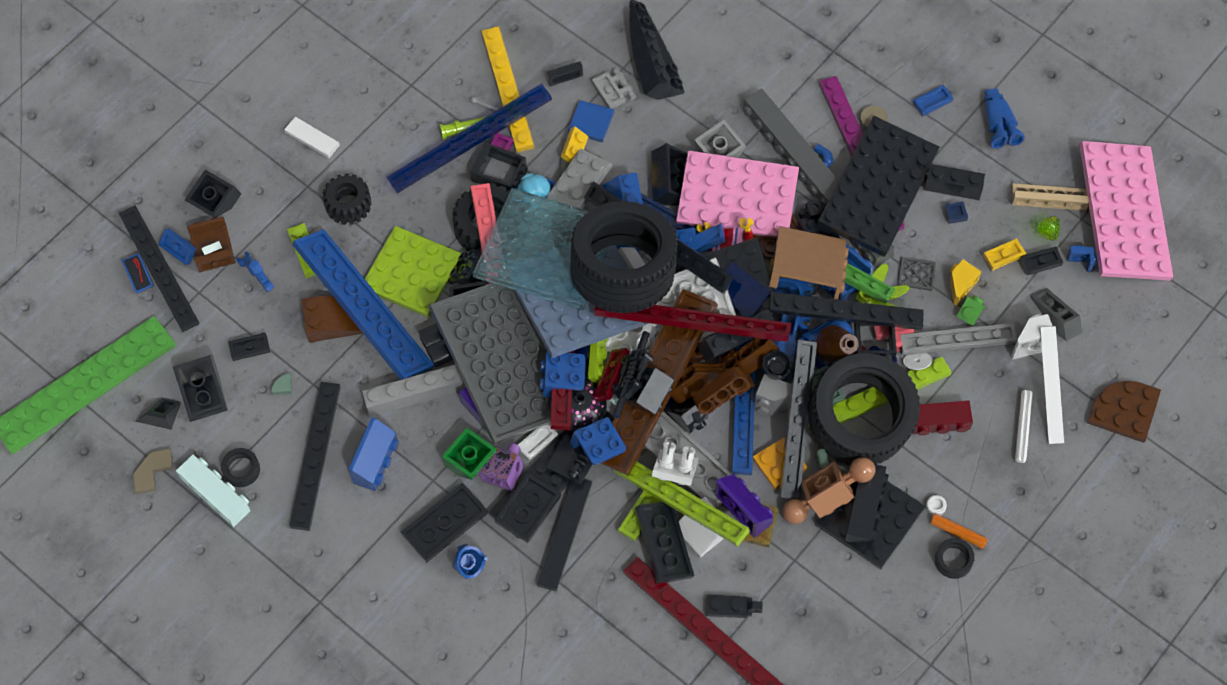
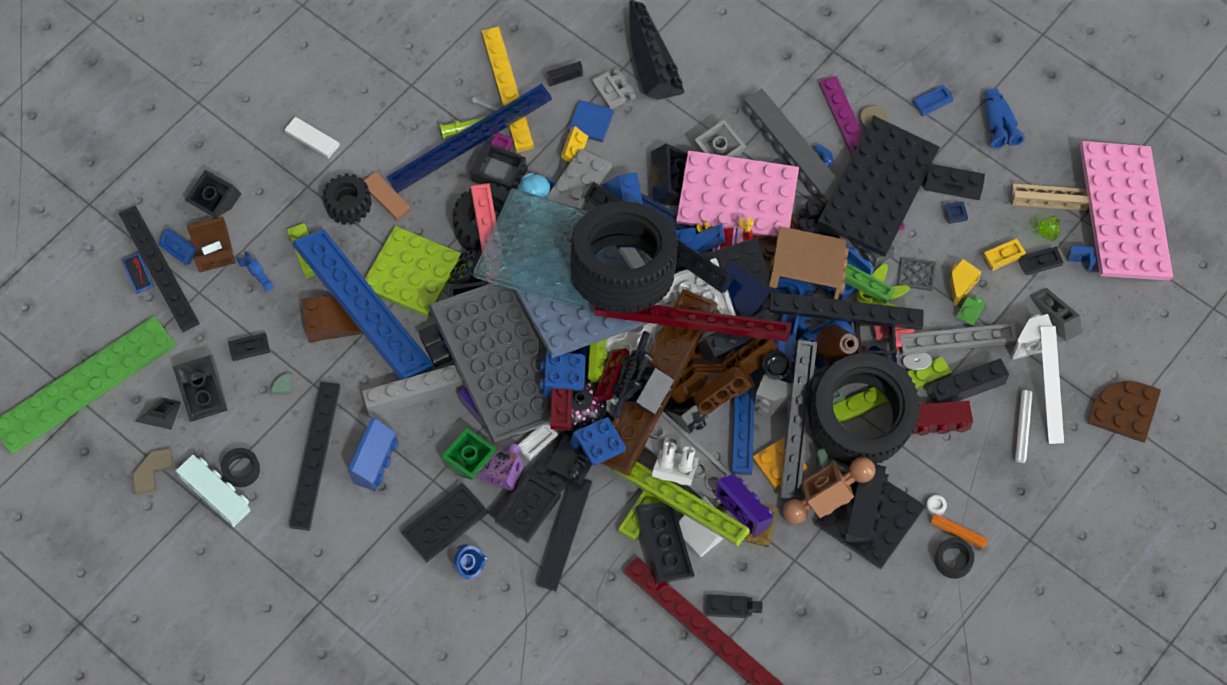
(387, 196): none -> nougat tile
(969, 383): none -> black brick

